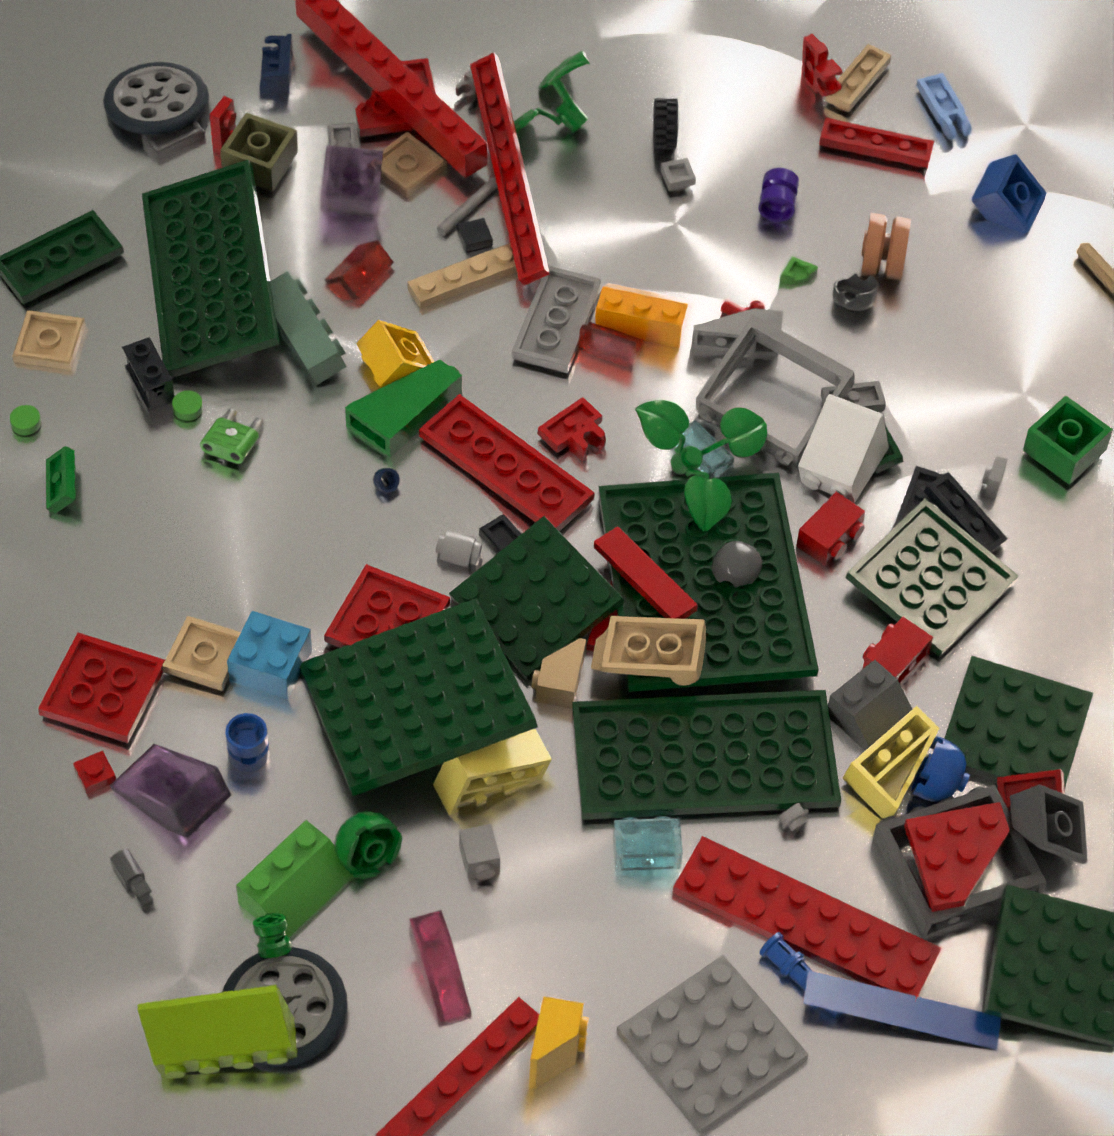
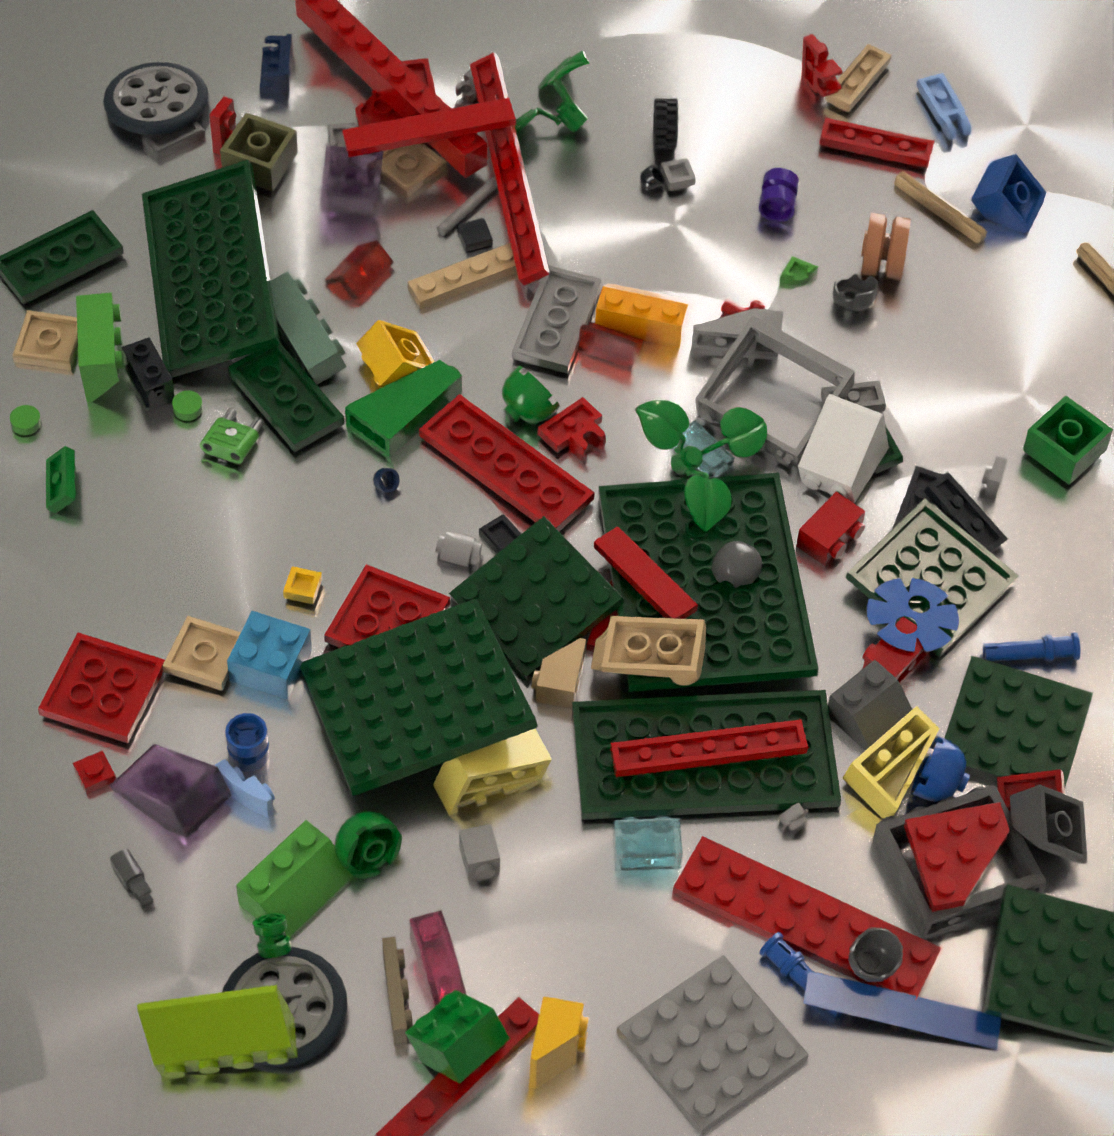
(98, 343): none -> bright green slope
(247, 792): none -> light blue slope
(286, 396): none -> dark green plate
(302, 585): none -> yellow plate
(397, 990): none -> dark tan plate
(429, 127): none -> red tile
(457, 1035): none -> green brick
(527, 398): none -> green cylinder
(651, 177): none -> black hinge
(708, 748): none -> red plate
(875, 954): none -> dark grey hair
(927, 623): none -> blue piece
(940, 207): none -> tan axle
(1046, 648): none -> blue pin

